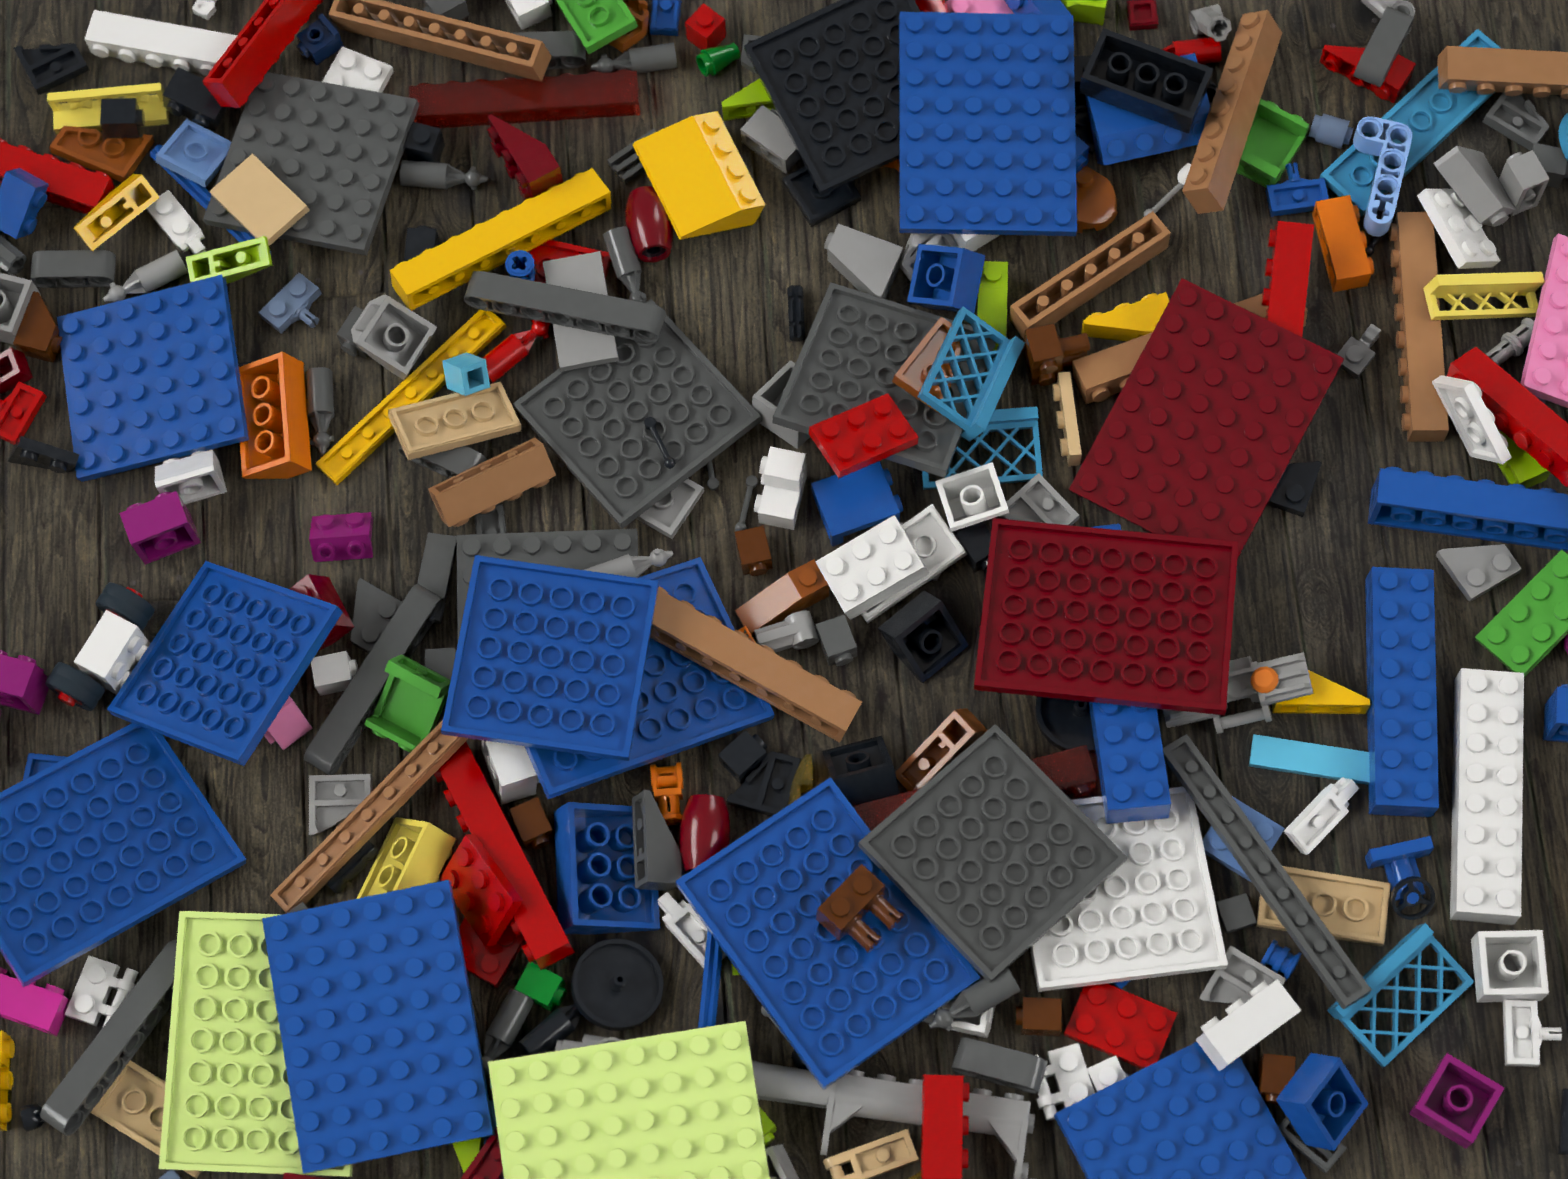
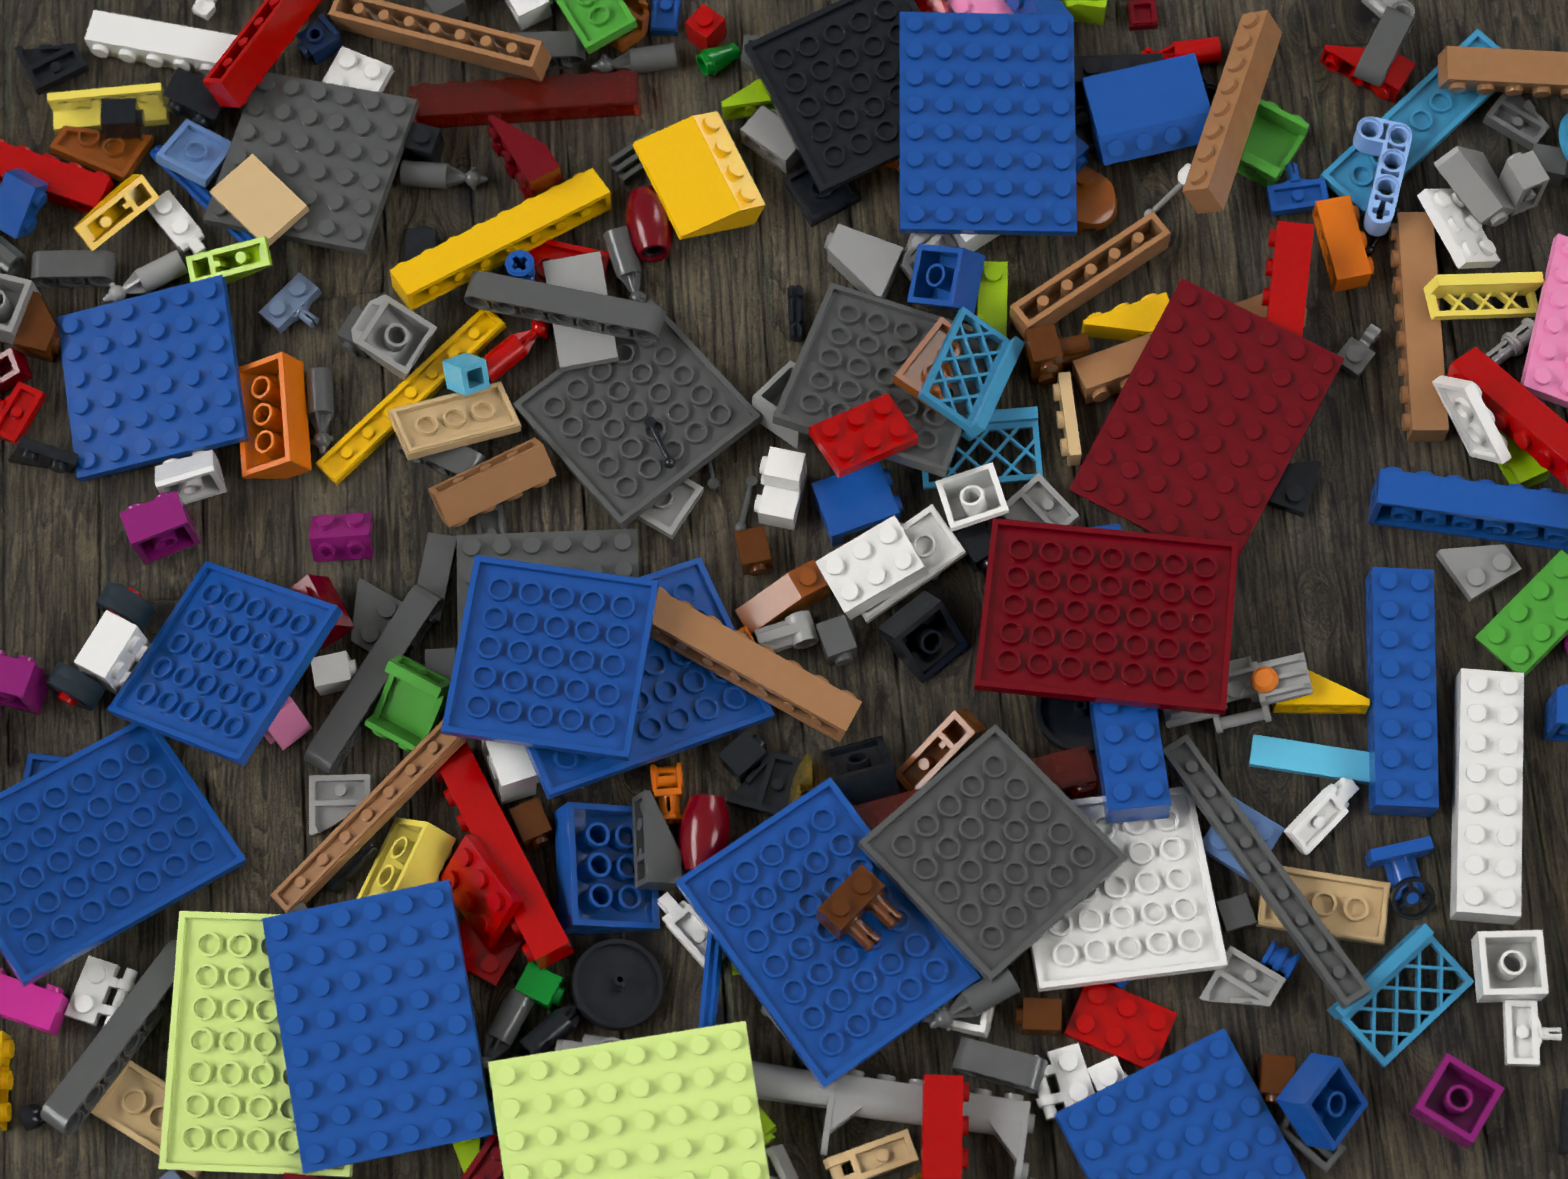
(632, 565): light grey wheel -> none
(1145, 80): black brick -> none
(1210, 22): light grey piece -> none
(1247, 1023): white brick -> none
(1330, 130): sand blue brick -> none

